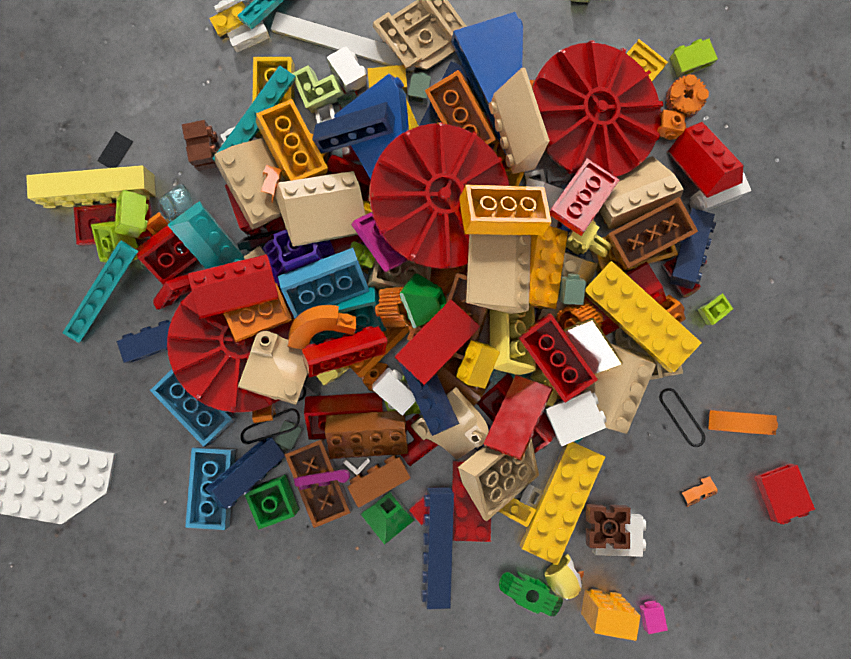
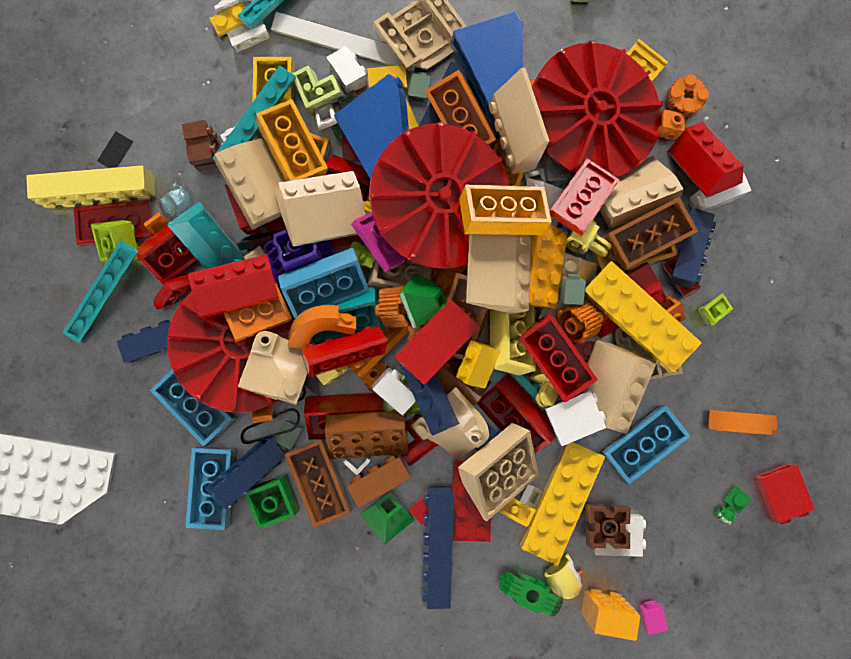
(131, 214): lime brick -> none
(272, 175): piece -> none
(322, 479): magenta plate -> none
(354, 128): dark blue brick -> none
(518, 417): tile -> none
(593, 346): piece -> none
(645, 444): none -> dark azure brick
(675, 421): black piece -> none
(693, 57): lime brick -> none
(694, 493): orange piece -> none
(736, 501): none -> green plate

